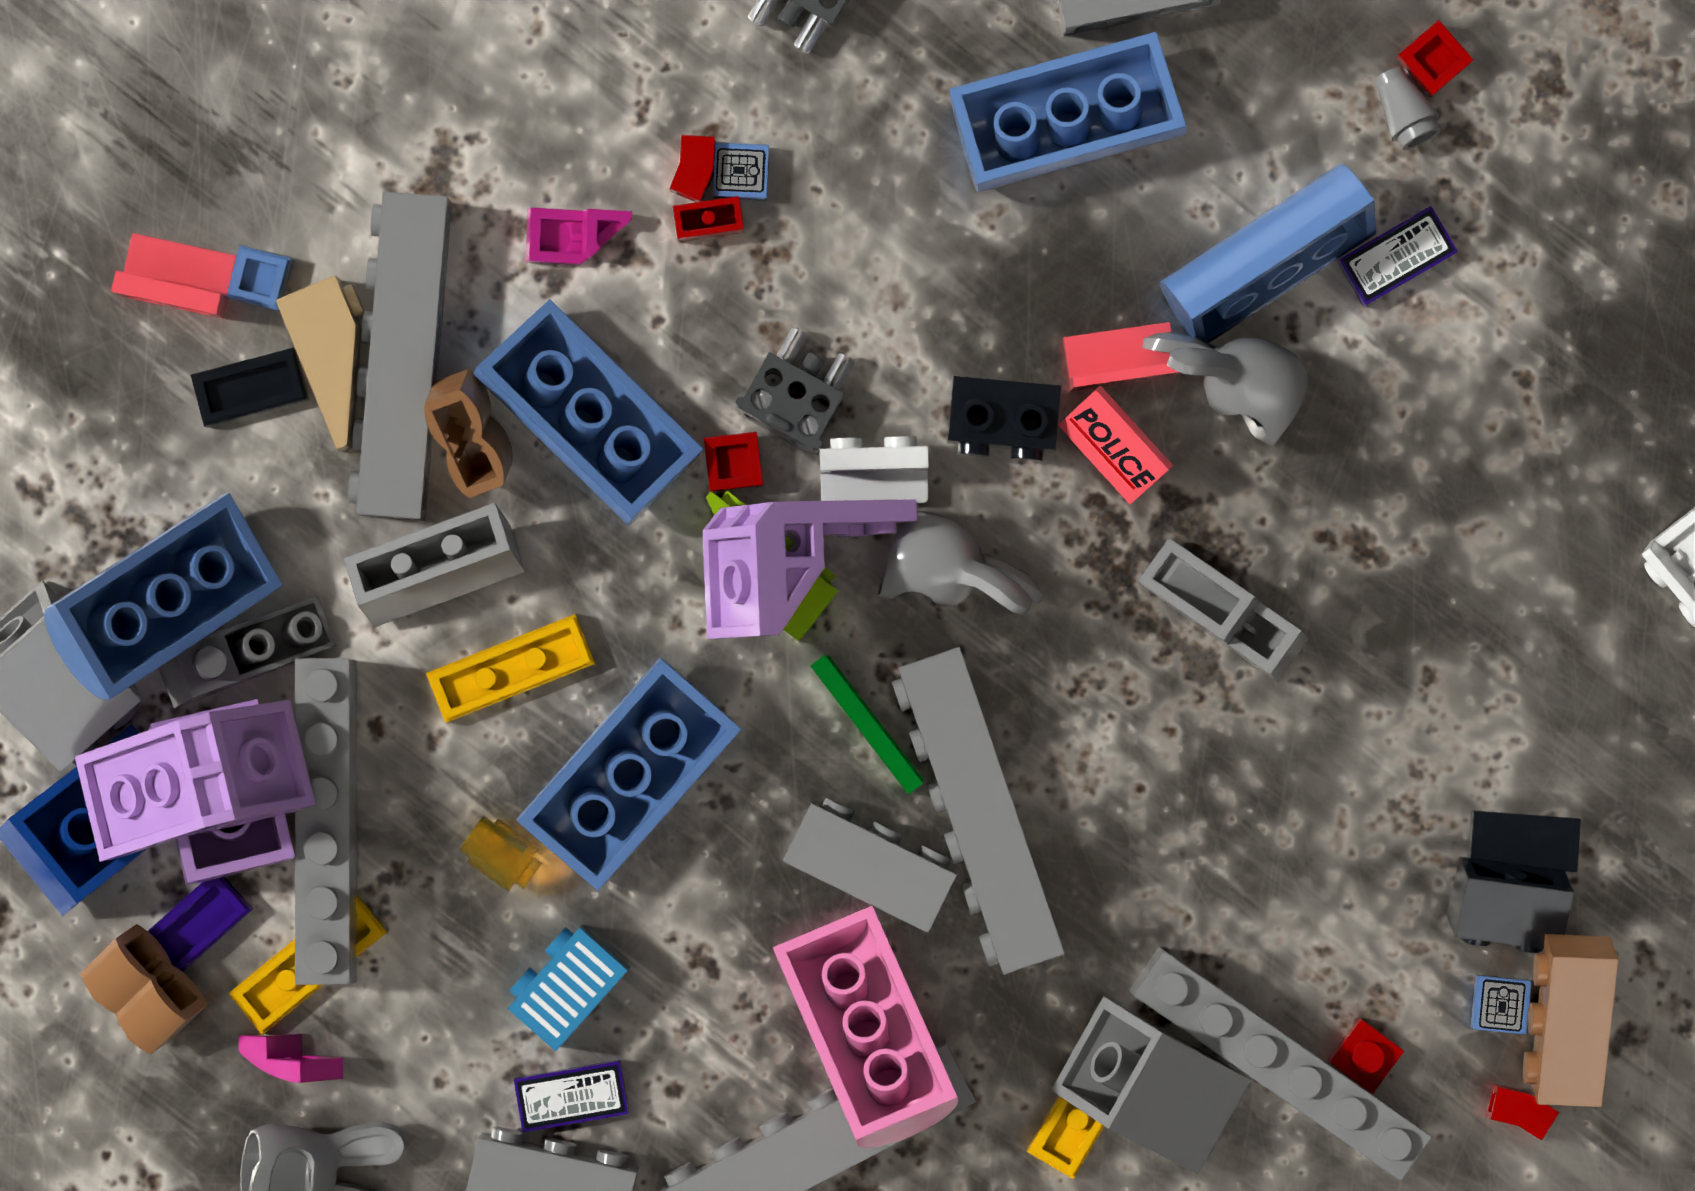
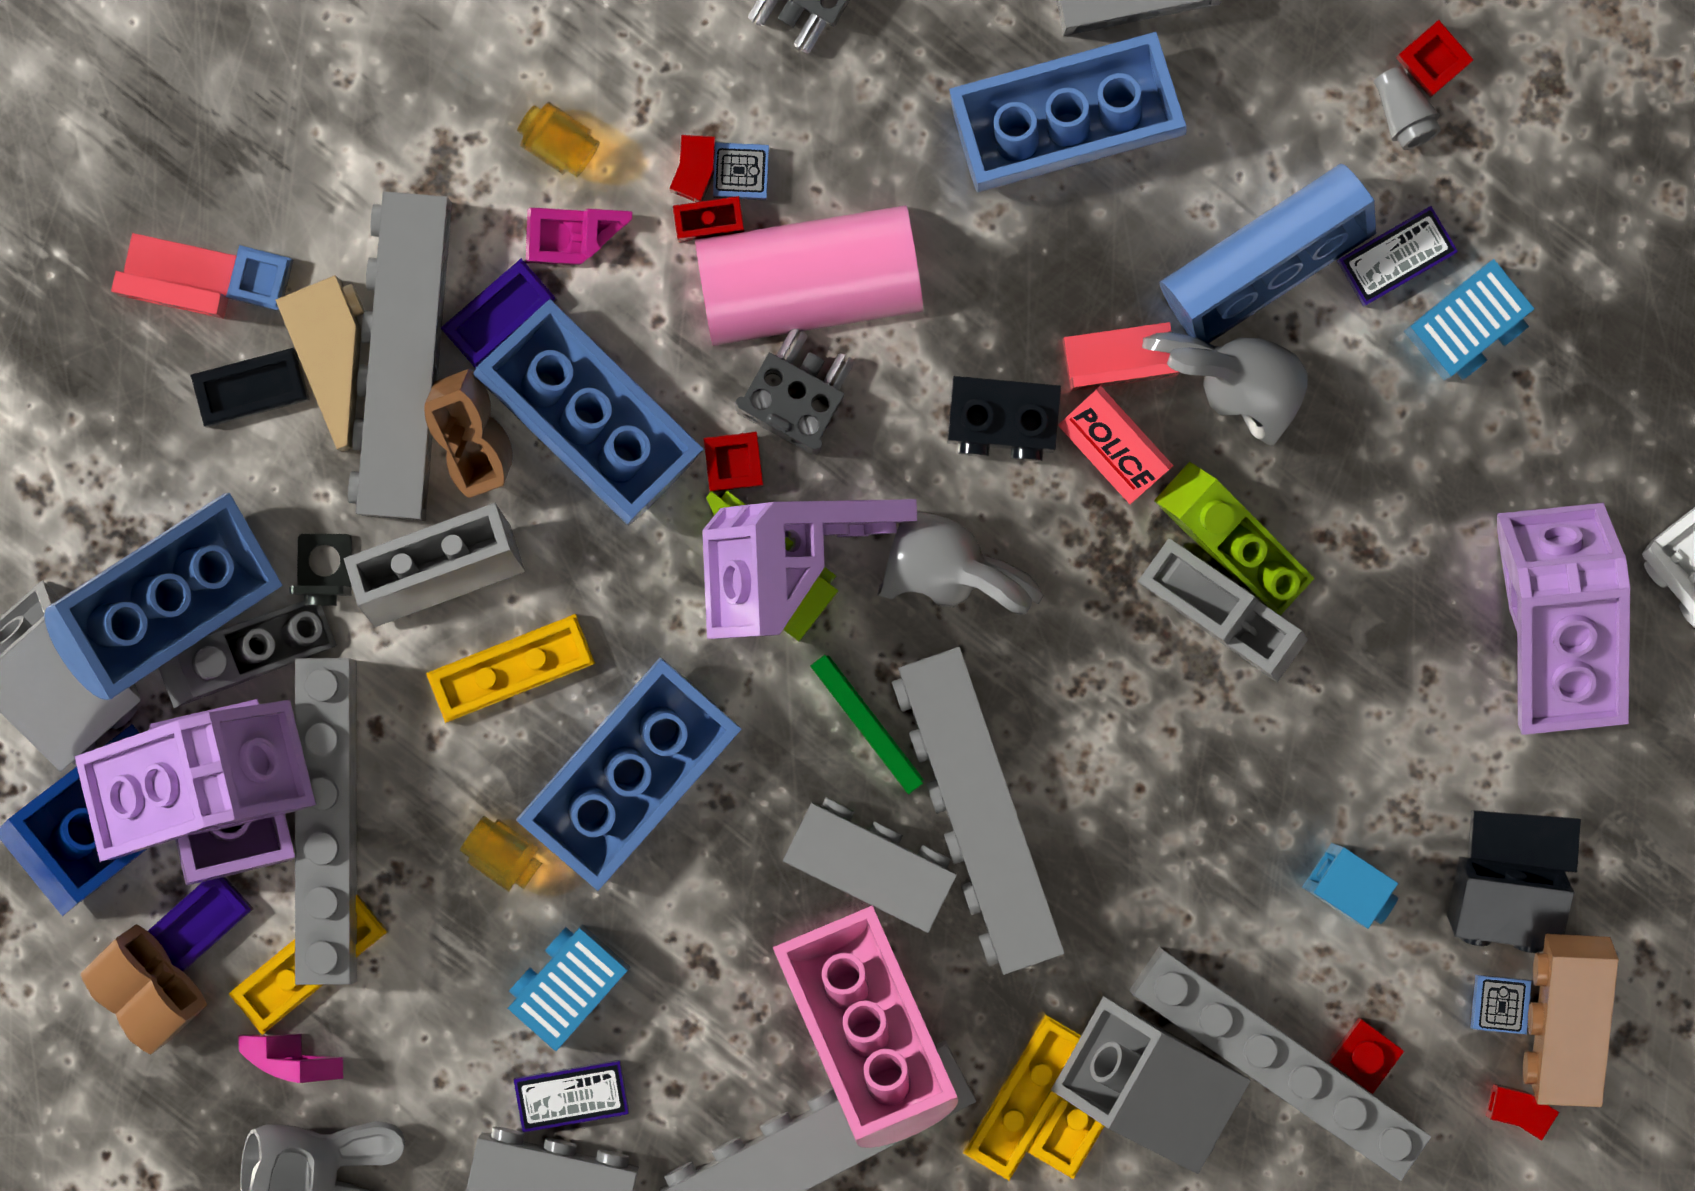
(320, 589): none -> pearl dark grey bracket
(497, 312): none -> dark purple tile
(557, 139): none -> clear yellow brick
(809, 275): none -> bright pink brick
(874, 472): white bracket -> none
(1023, 1100): none -> yellow tile
(1233, 537): none -> lime slope
(1352, 886): none -> dark azure brick
(1469, 321): none -> dark azure brick
(1570, 616): none -> lavender bracket

